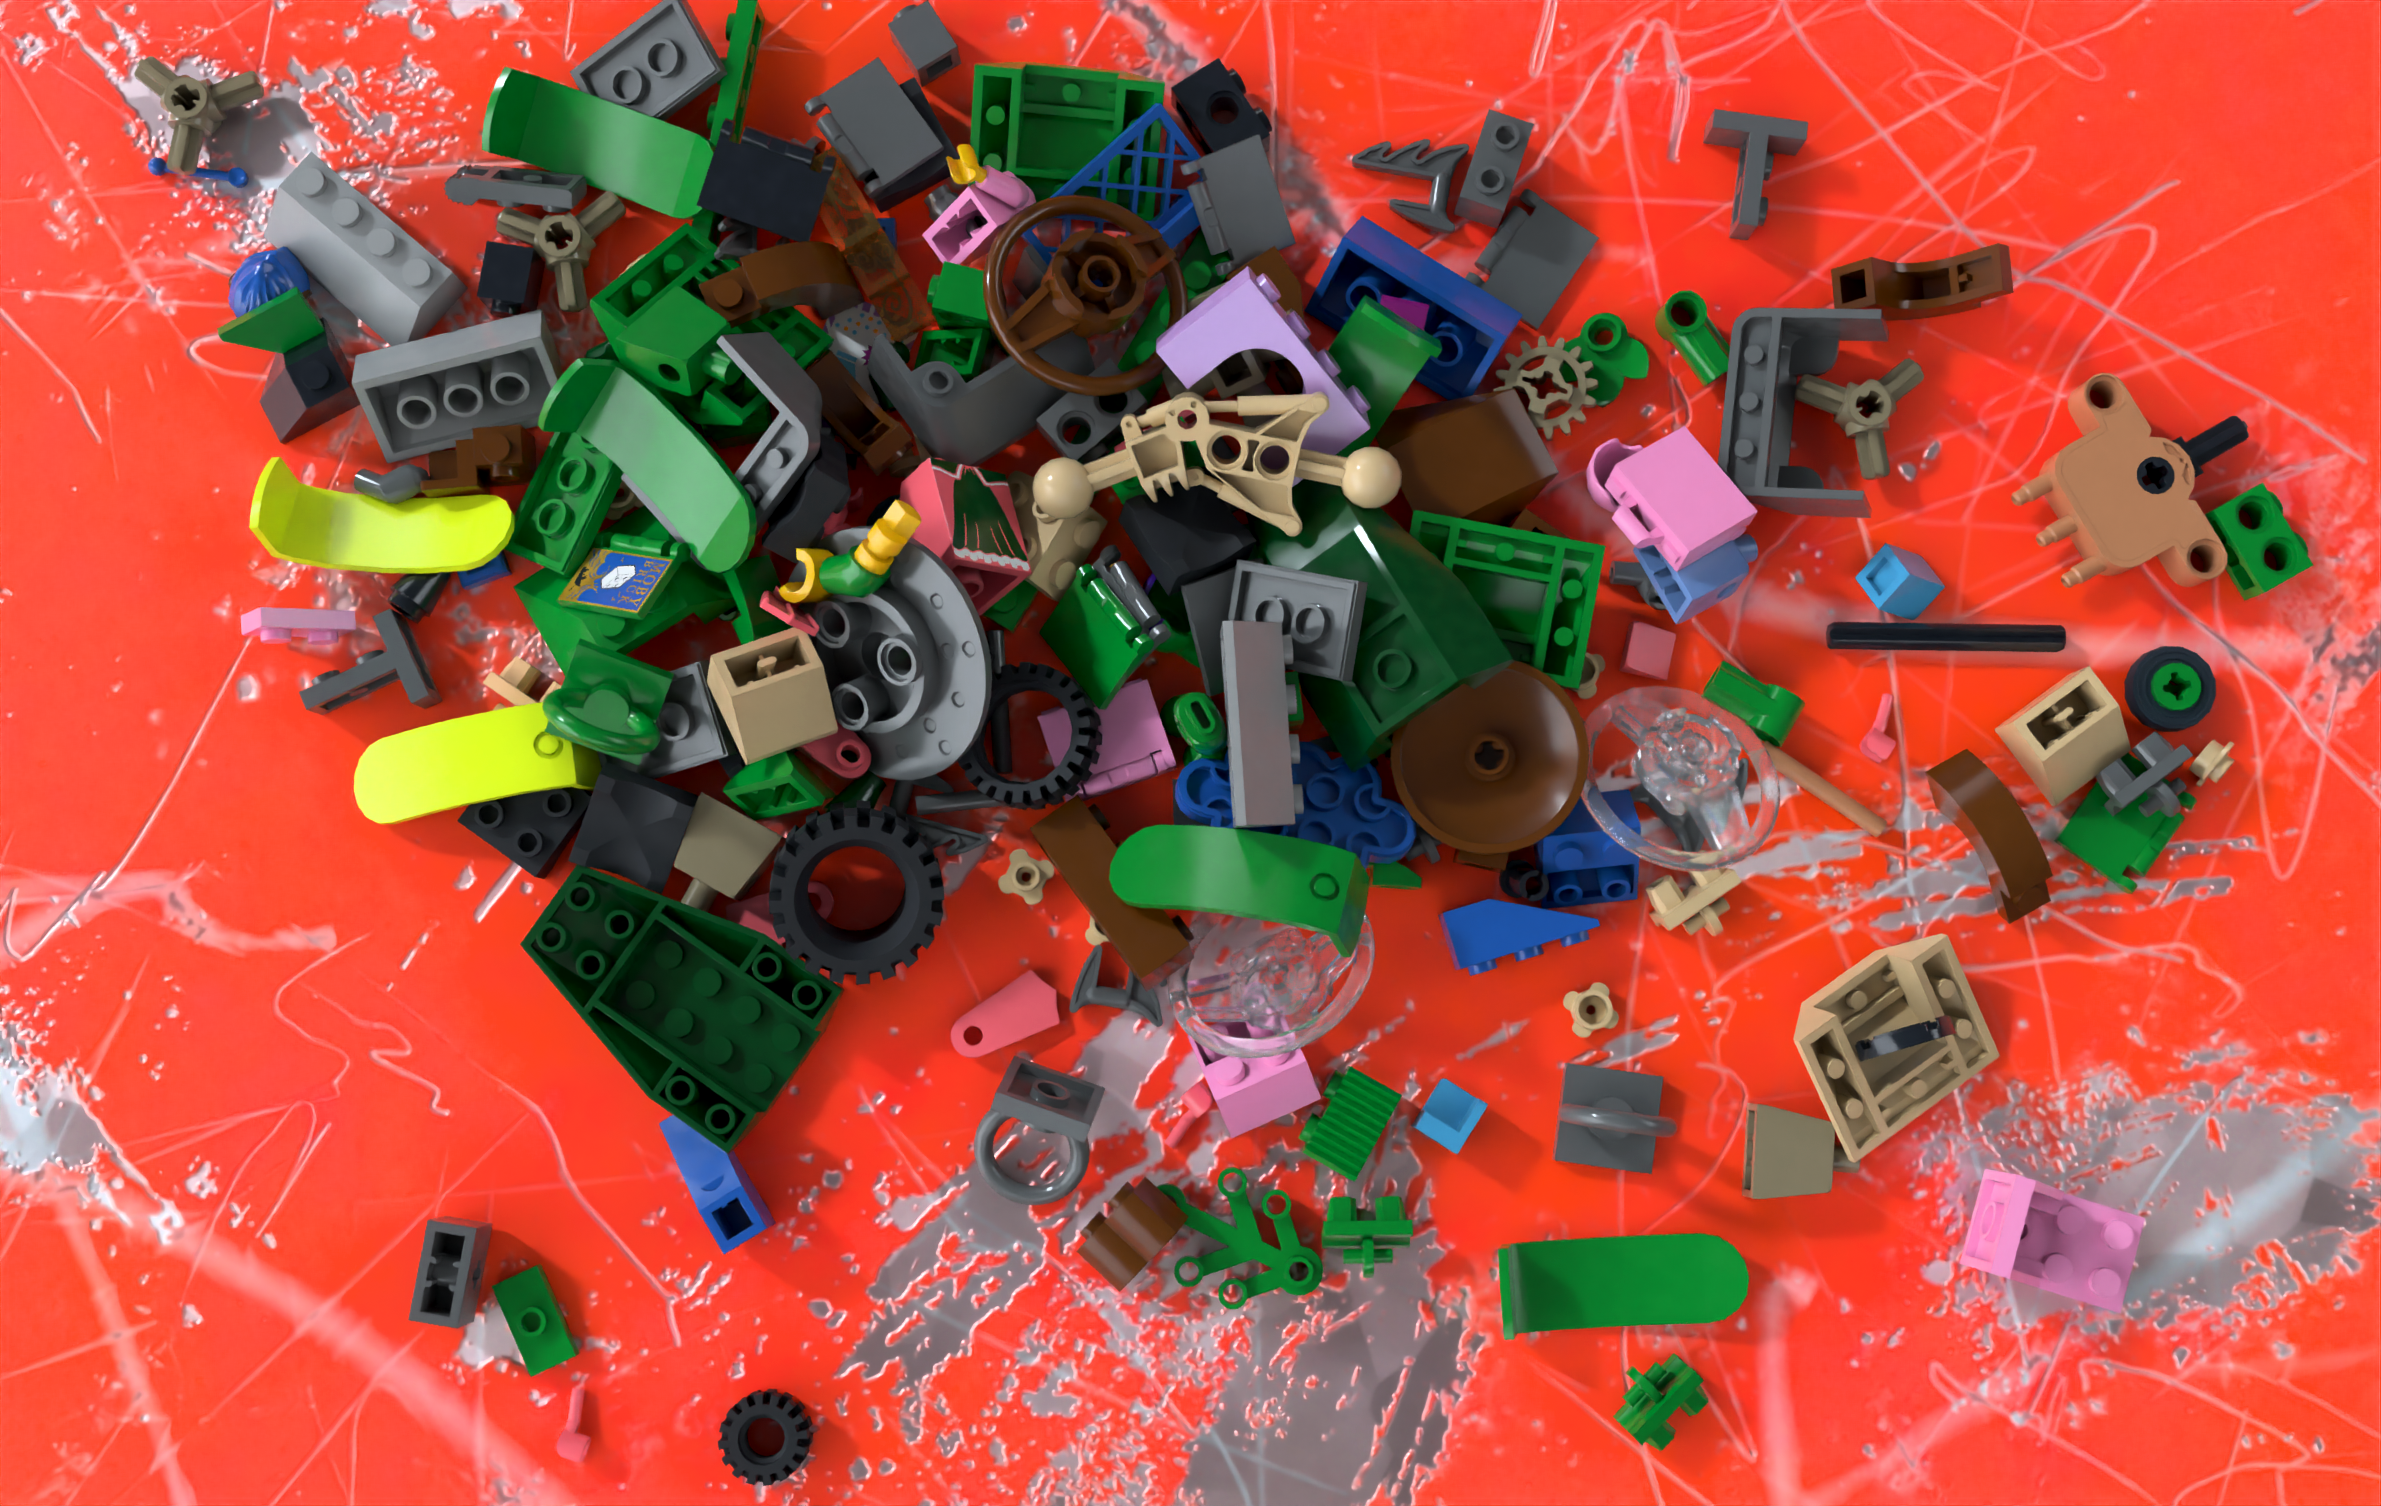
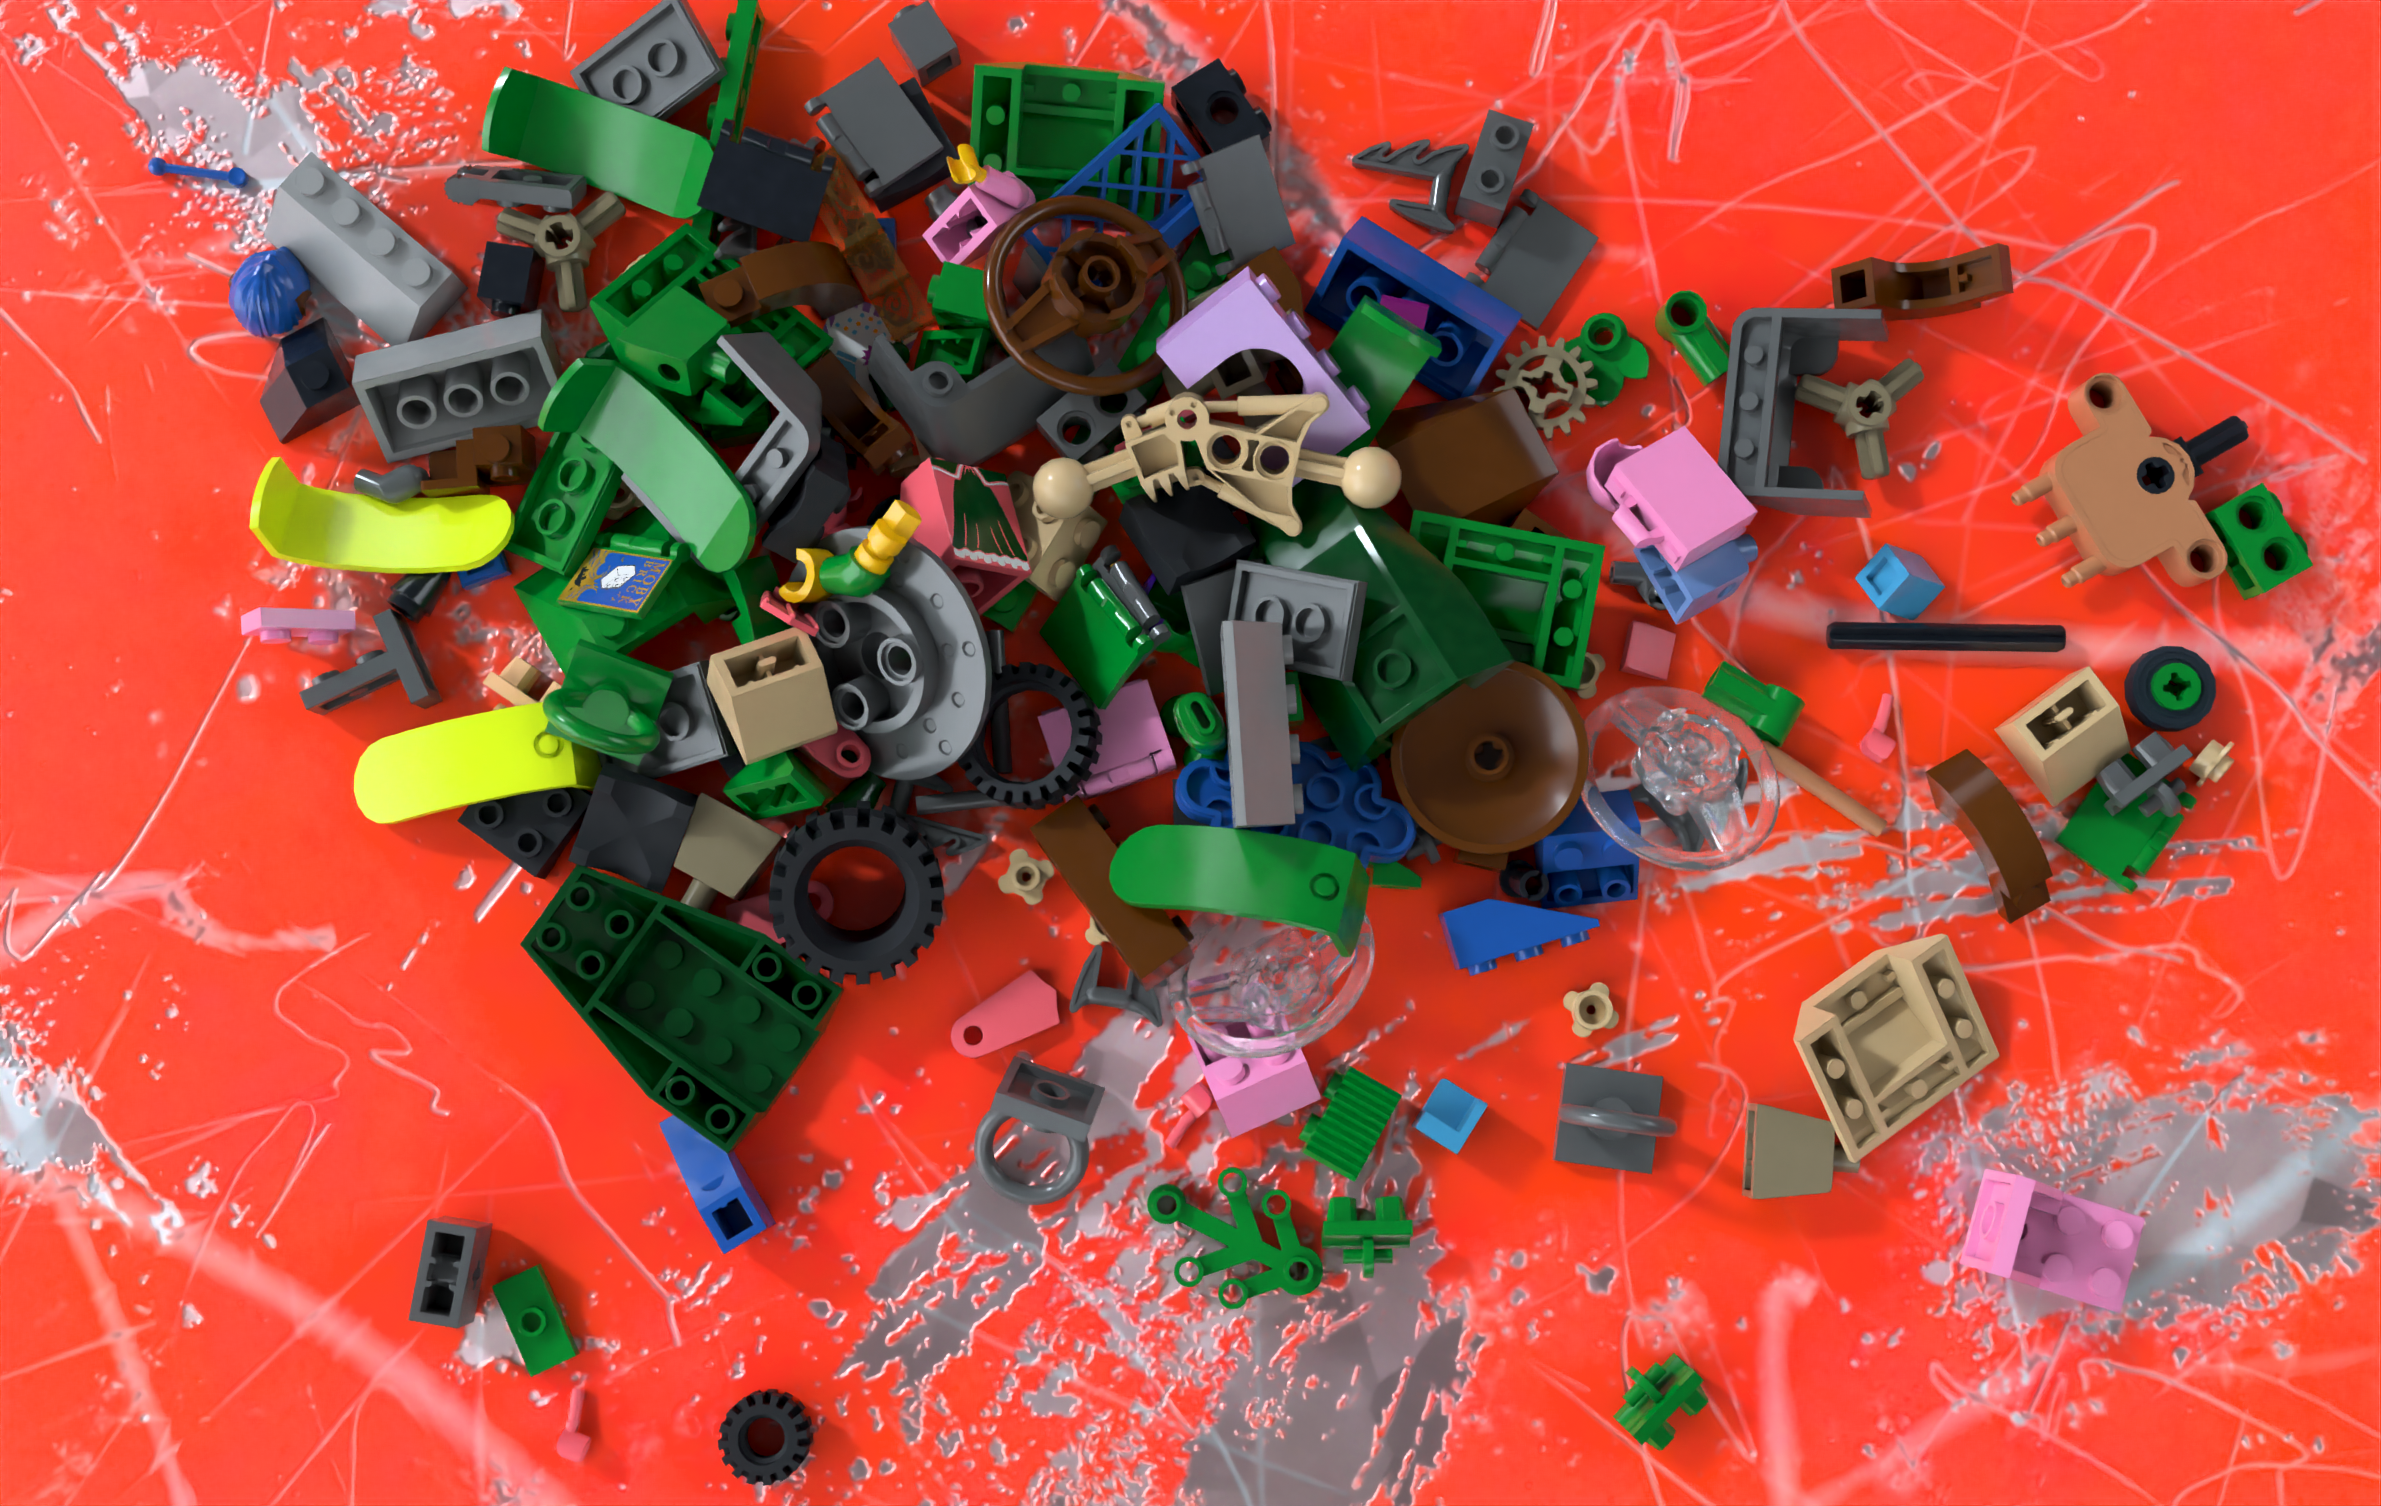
(191, 124): dark tan bush -> none
(275, 324): green tile -> none
(1131, 1233): reddish brown brick -> none
(1619, 1282): green piece -> none
(1675, 907): tan hips -> none
(1758, 140): dark grey bracket -> none
(1905, 1038): black tile -> none

